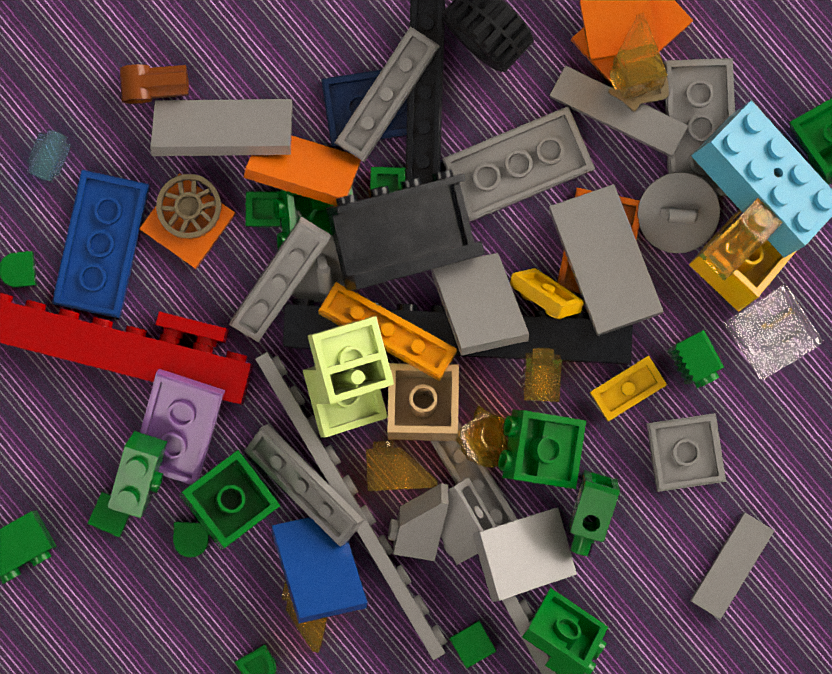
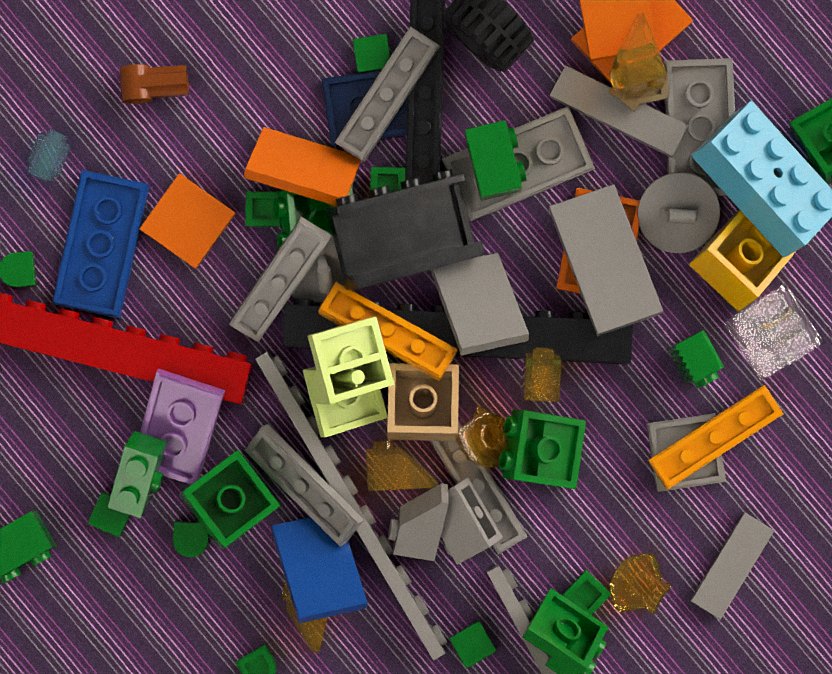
(177, 326): red plate -> none
(188, 206): dark tan wheel -> none
(222, 127): light grey tile -> none
(371, 52): none -> green tile
(494, 160): none -> green brick
(524, 554): tile -> none
(546, 293): yellow plate -> none
(587, 592): none -> green tile
(595, 497): green torso -> none
(628, 388): yellow plate -> none
(638, 584): none -> clear yellow animal
(715, 437): none -> light orange tile
(741, 238): clear yellow slope -> none

